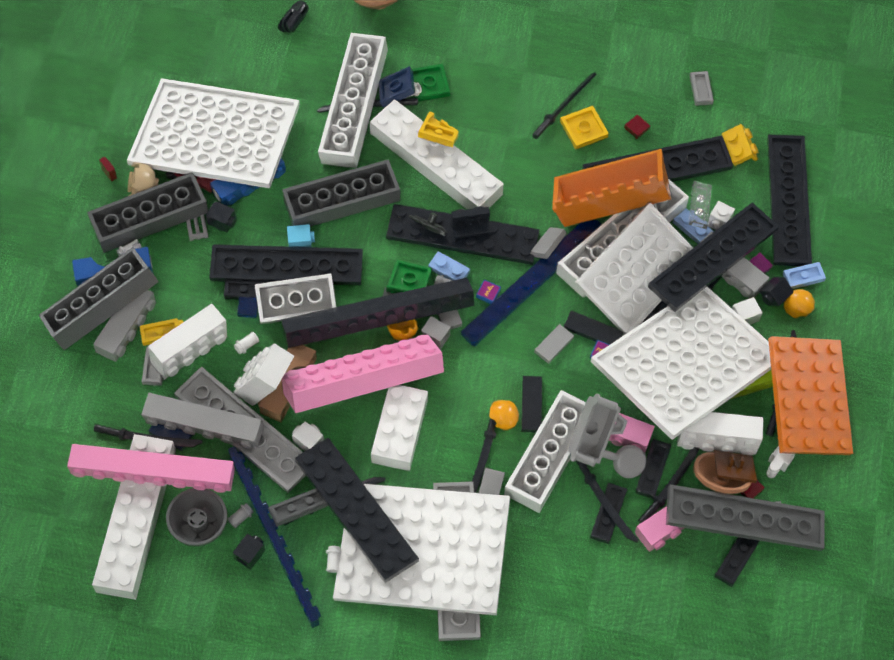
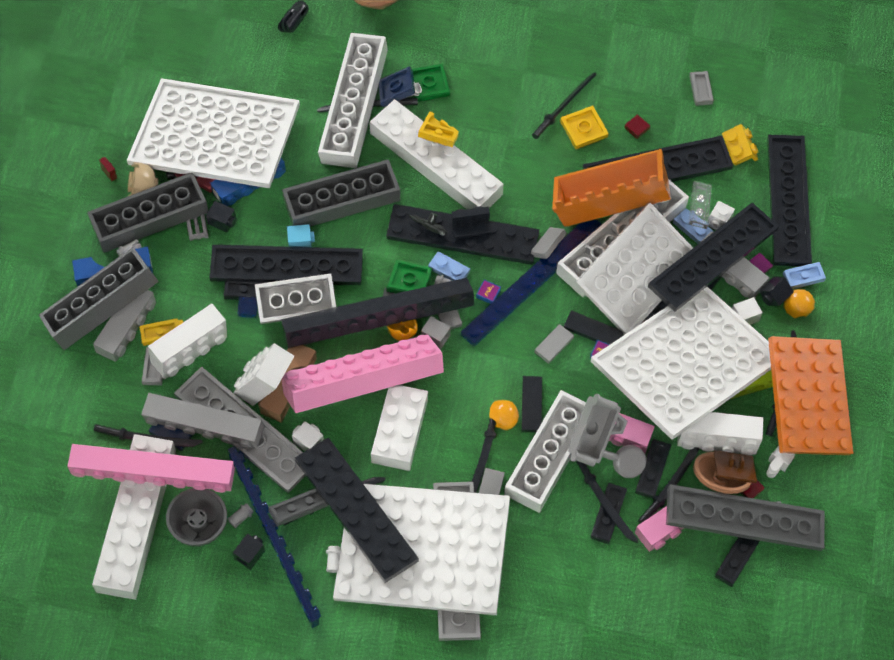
(245, 343): white pin -> none

